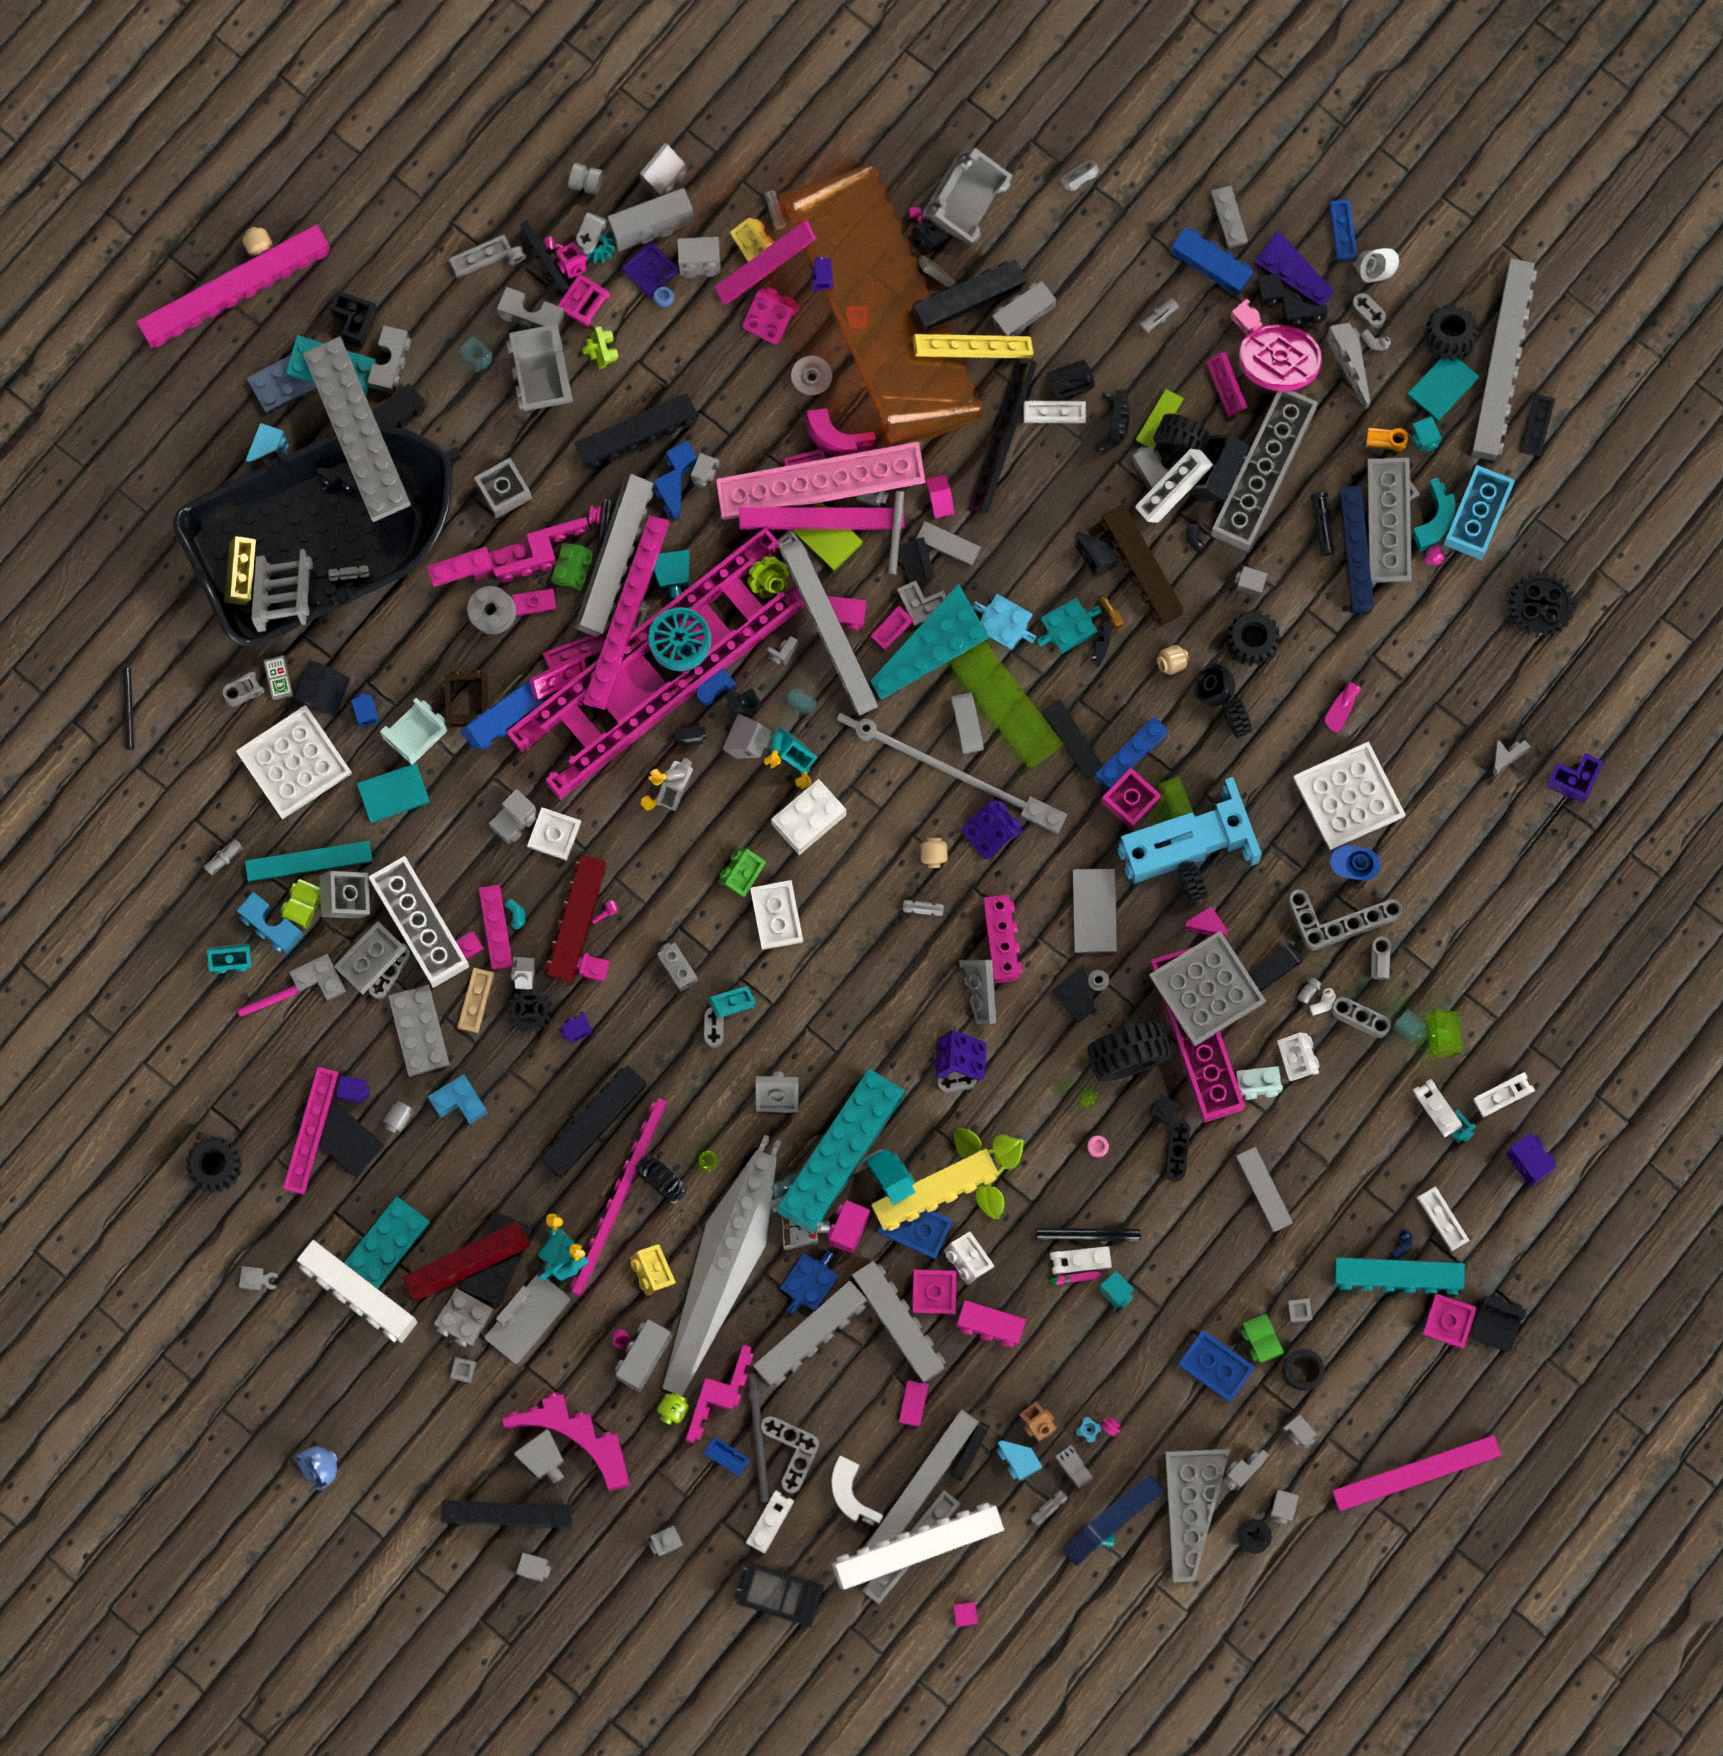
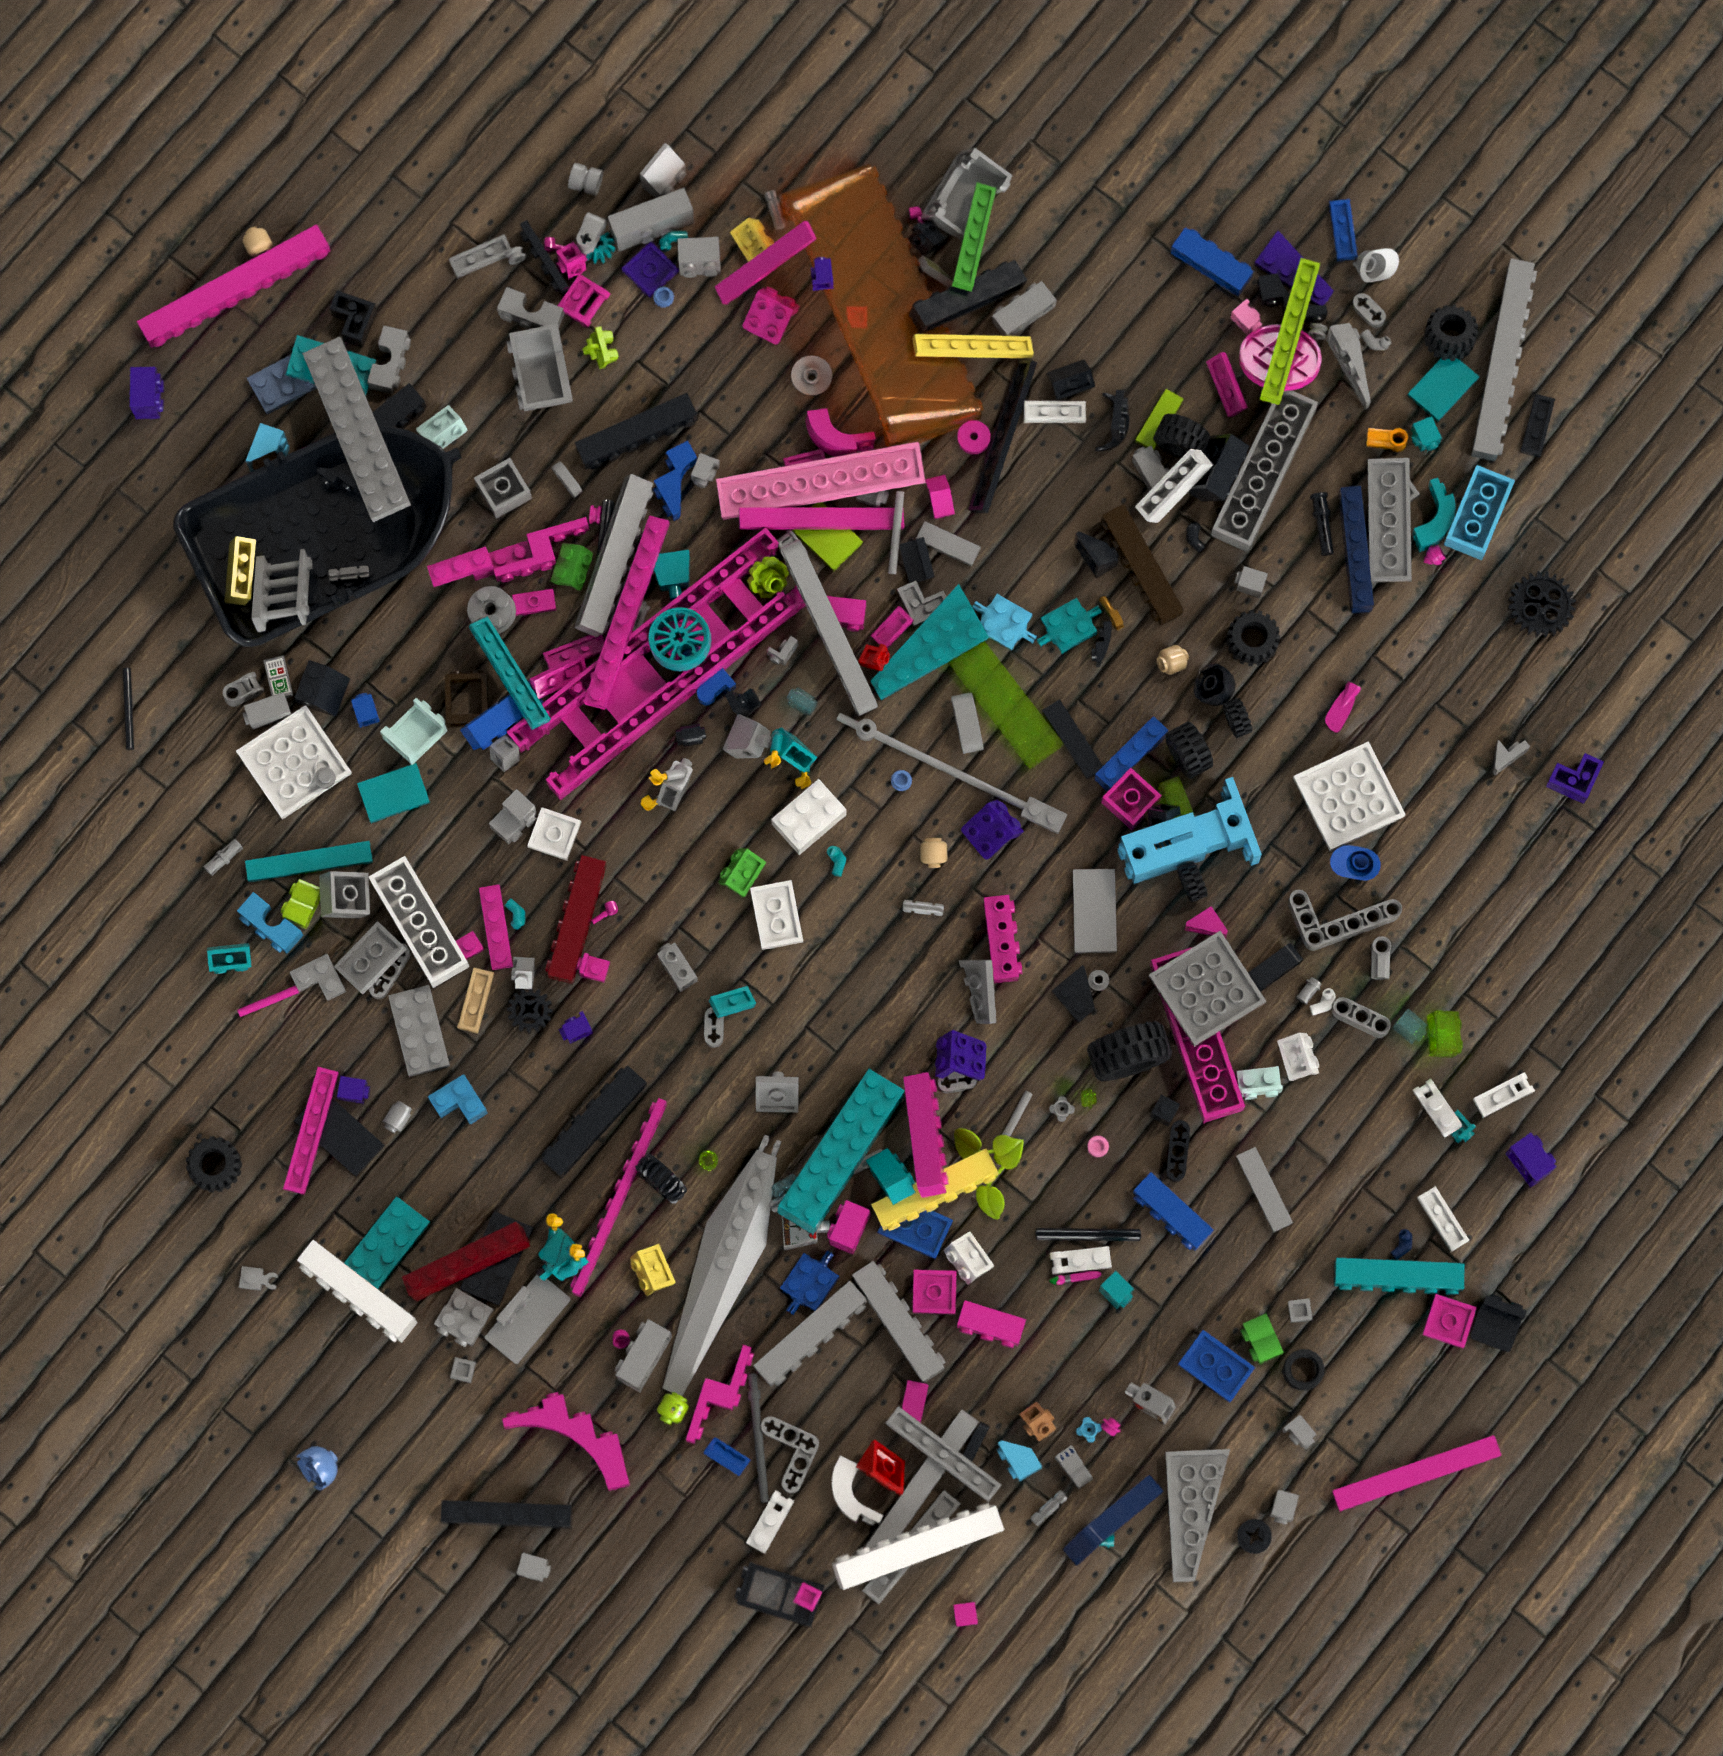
(146, 392): none -> dark purple brick
(266, 711): none -> light grey brick
(325, 777): none -> light grey plate
(443, 427): none -> light aqua bracket
(469, 348): clear light blue brick -> none
(504, 753): none -> light grey brick
(509, 673): none -> teal tile
(542, 1457): light grey torso -> none
(567, 479): none -> light grey beam
(665, 1541): light grey bracket -> none
(666, 240): none -> teal arm
(807, 1597): none -> dark pink tile
(838, 859): none -> teal arm
(874, 657): none -> red bracket
(883, 1467): none -> red slope
(901, 780): none -> medium blue plate
(925, 1134): none -> dark pink brick
(943, 1454): none -> light grey tile
(973, 428): none -> dark pink piece
(974, 237): none -> bright green plate
(1017, 1113): none -> light grey bar
(1068, 1109): none -> light grey plate
(1079, 175): light grey plate -> none
(1159, 315): light grey pin -> none
(1159, 1405): none -> light grey torso
(1162, 813): none -> black bracket
(1172, 1211): none -> blue brick
(1189, 750): none -> black tyre
(1229, 217): light grey plate -> none
(1240, 1472): light grey plate -> none
(1290, 331): none -> lime plate
(1317, 331): none -> light grey bush

